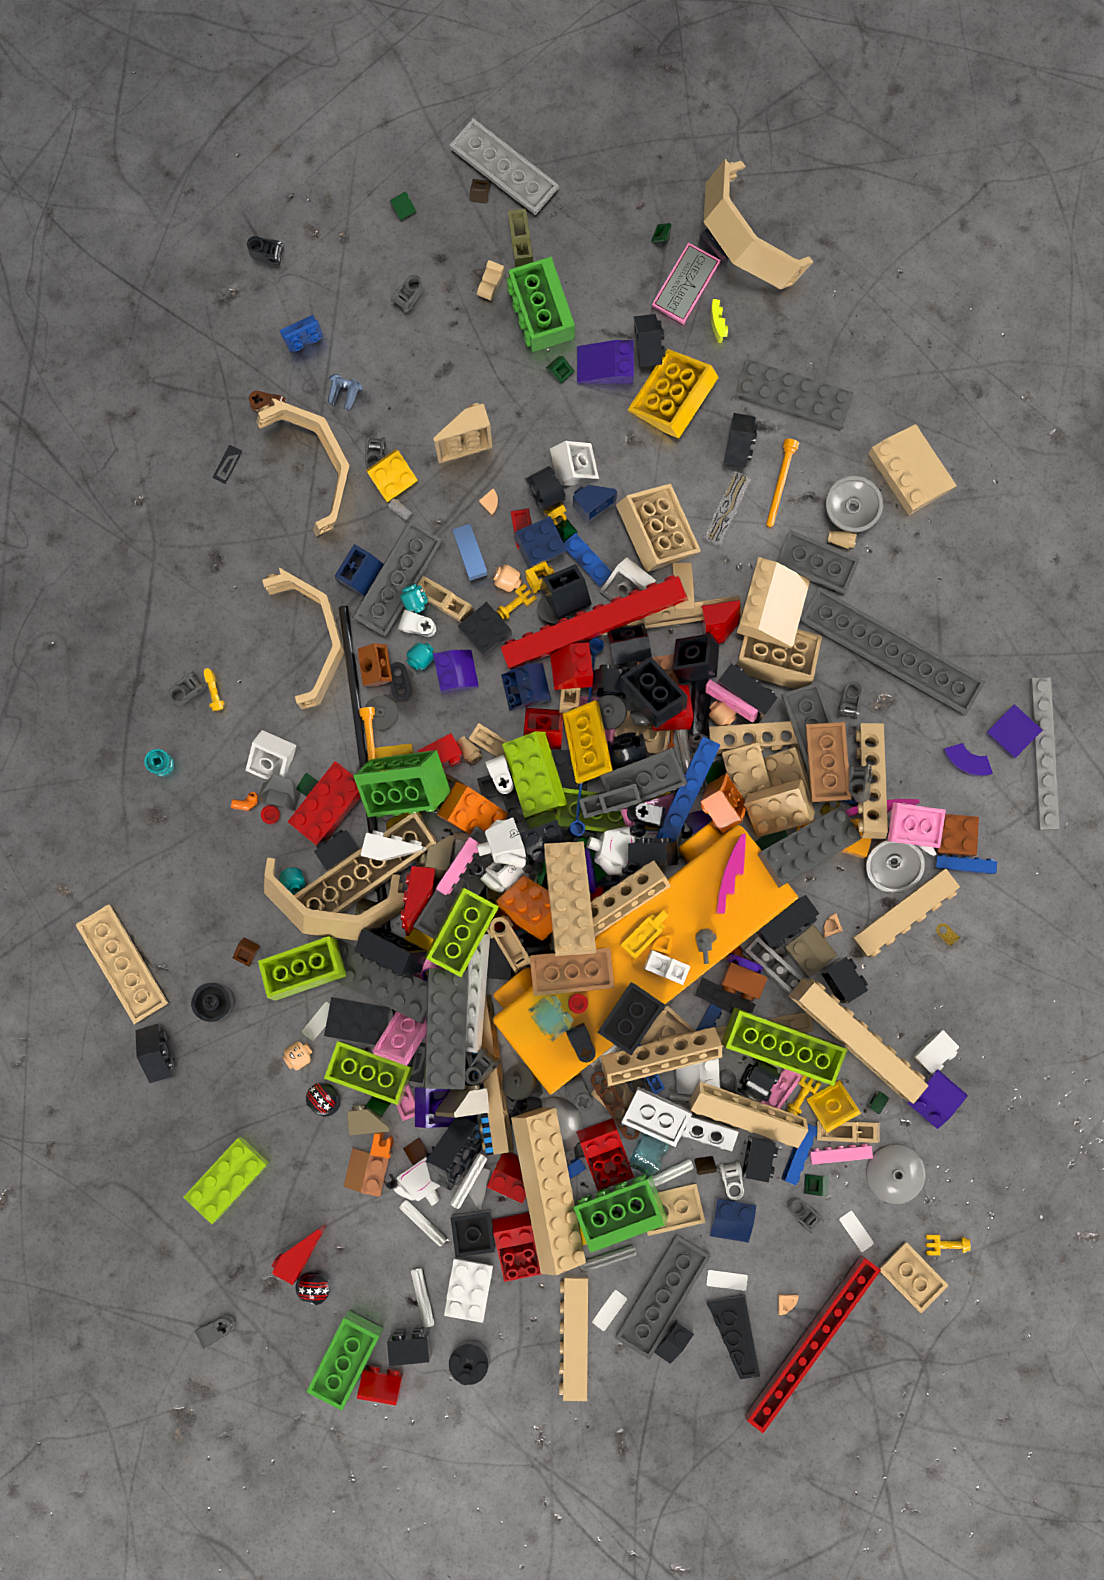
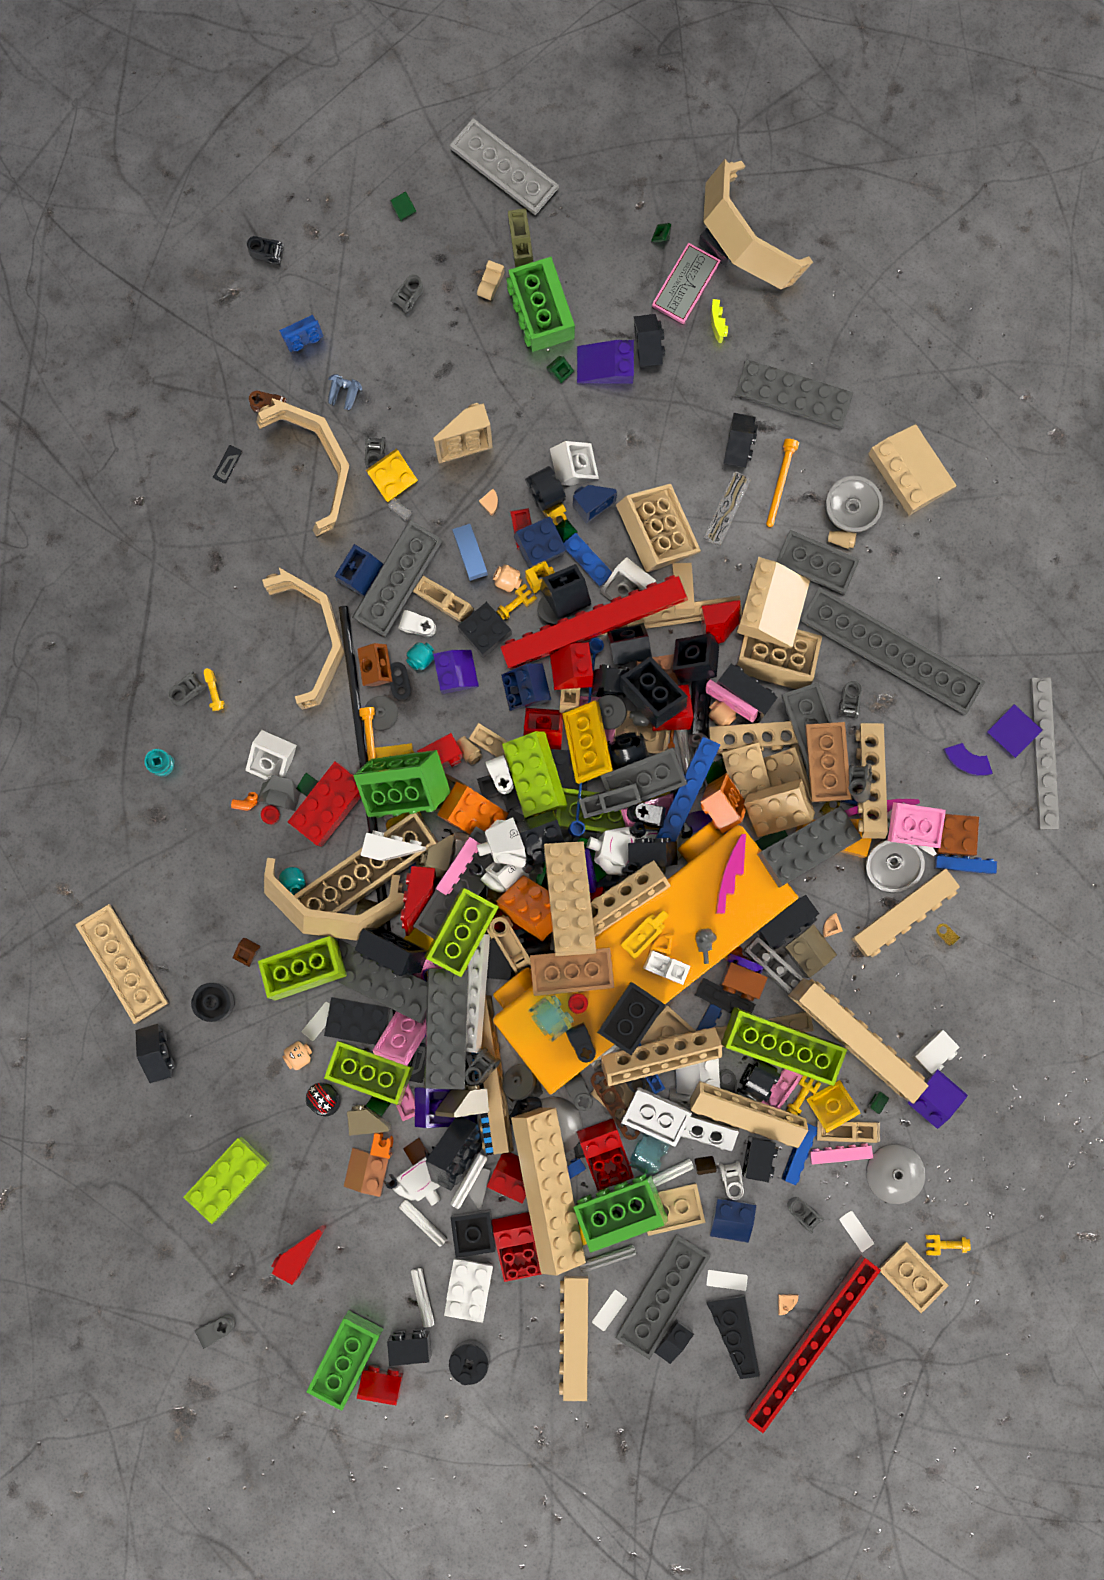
(312, 1288): black helmet -> none
(337, 849): black brick -> none
(414, 598): teal head -> none
(480, 191): dark brown slope -> none
(674, 392): yellow slope -> none
(816, 1185): dark green slope -> none
(844, 980): black brick -> none

